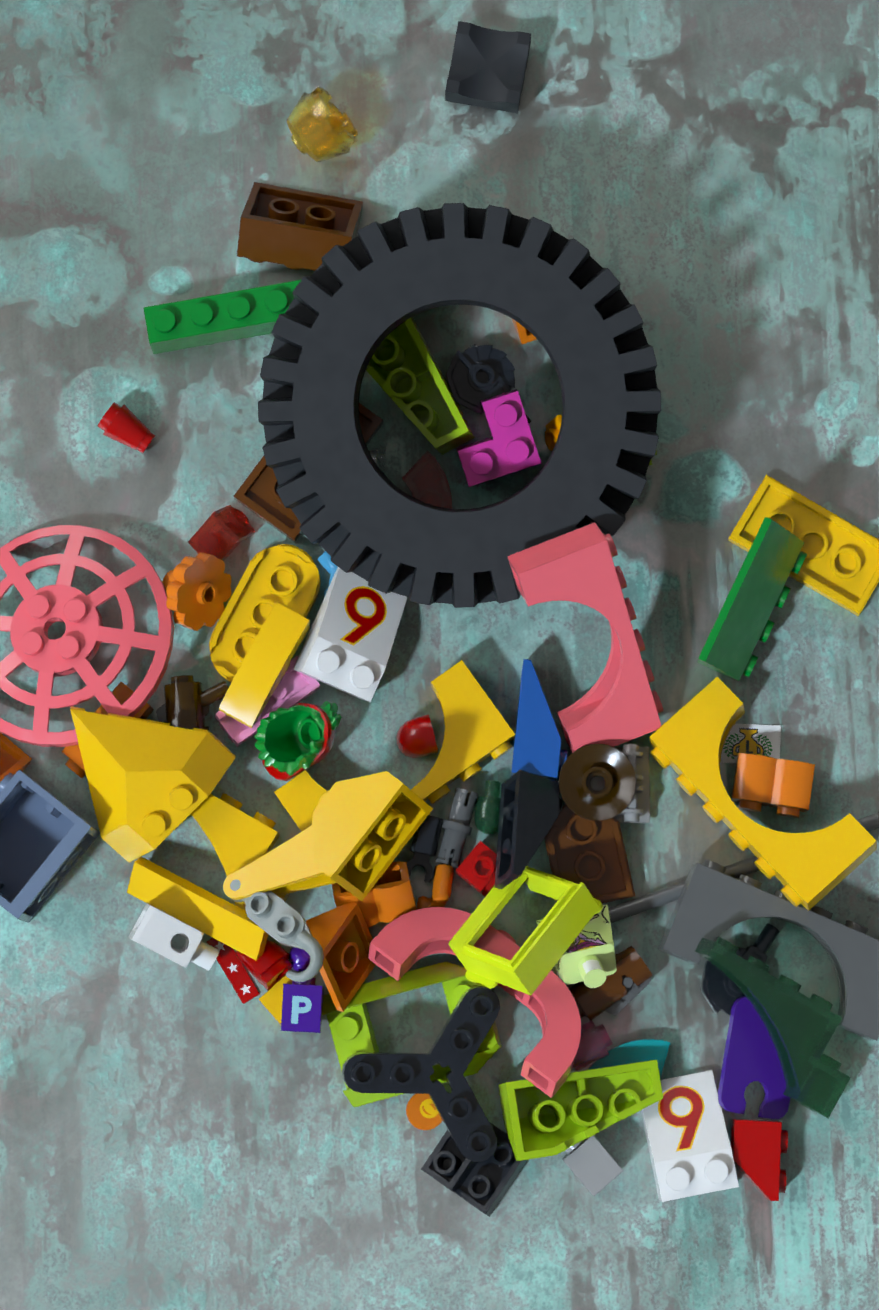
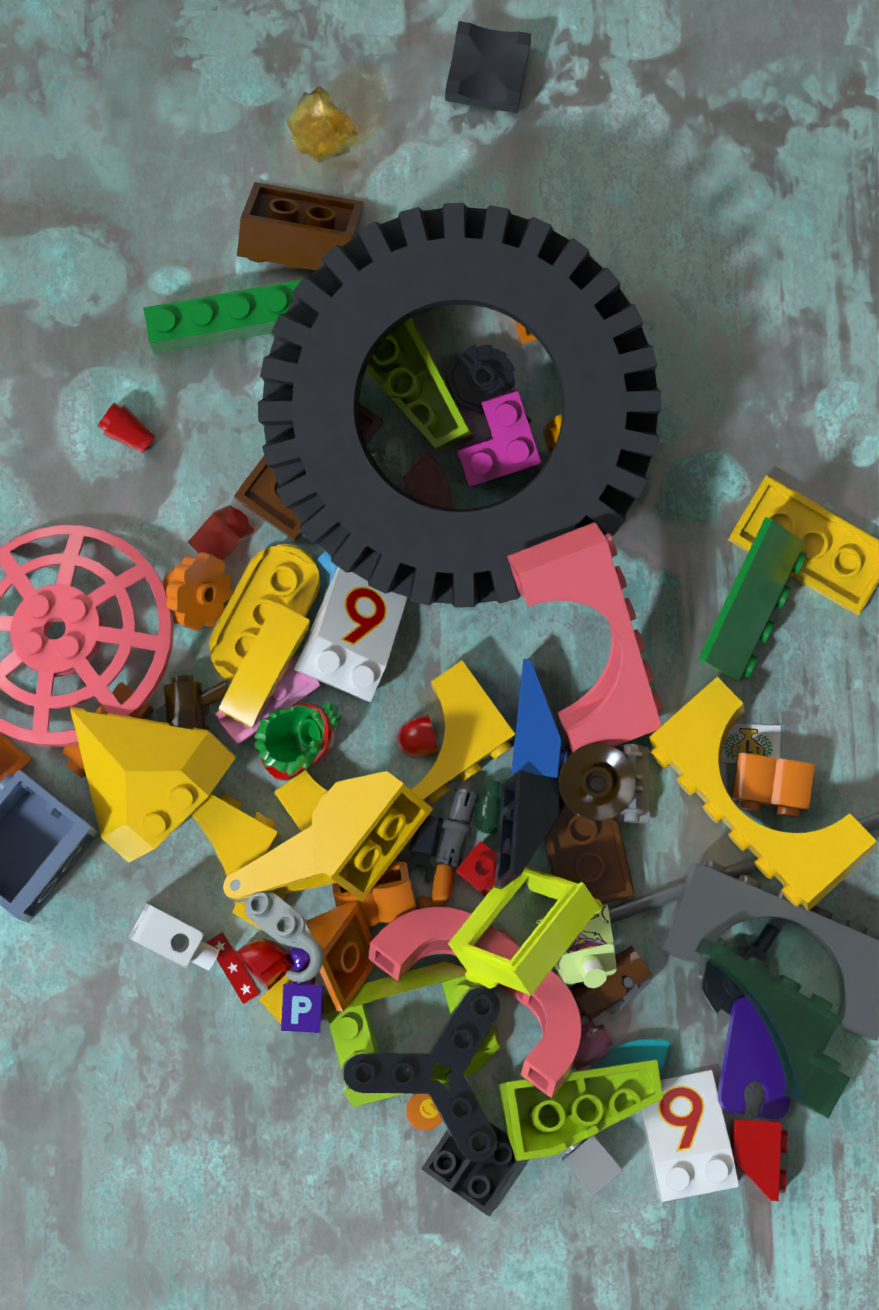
(196, 907): yellow tile -> none

